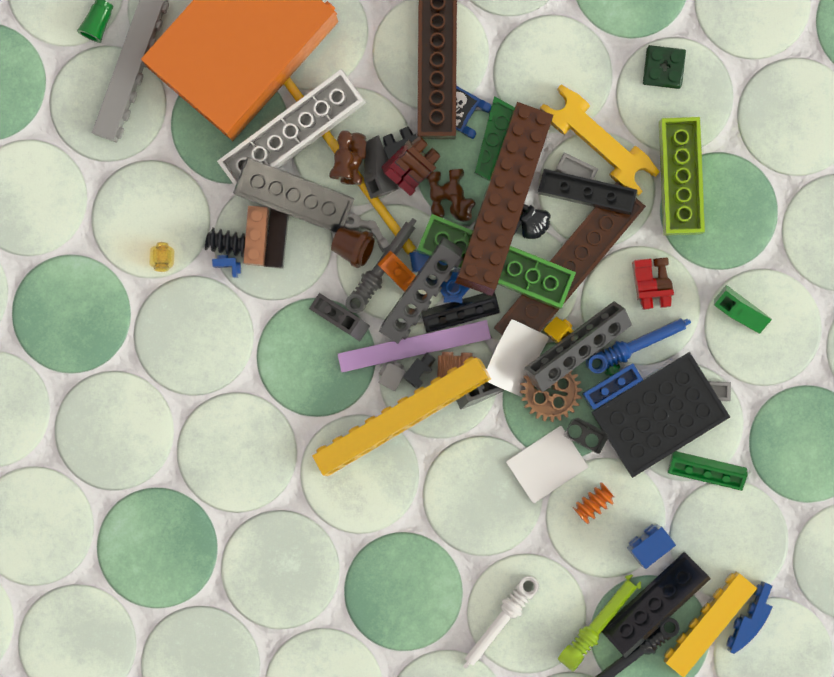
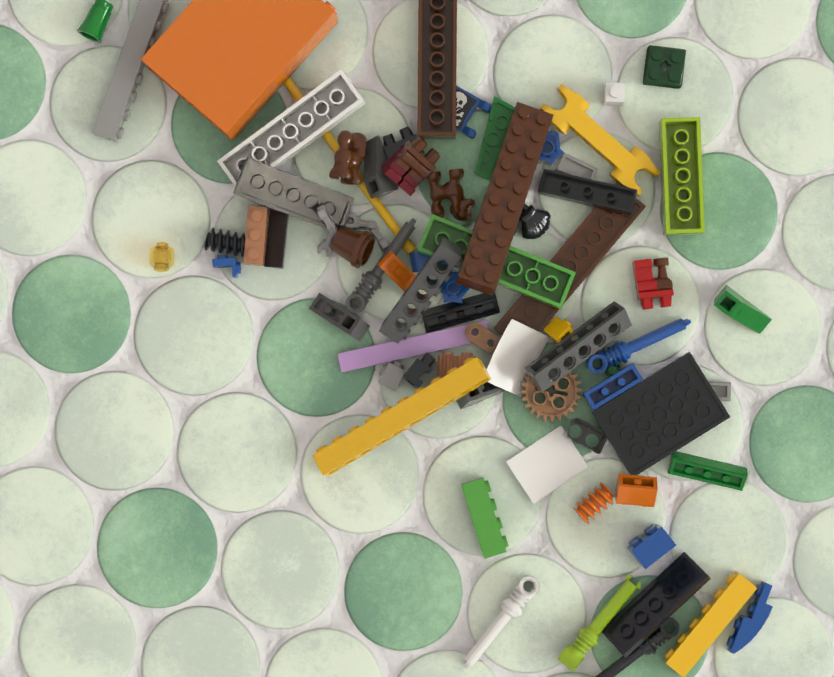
(332, 229): none -> light grey piece
(482, 337): none -> medium nougat plate
(484, 518): none -> bright green brick
(551, 148): none -> blue animal
(614, 94): none -> white brick
(636, 490): none -> orange brick

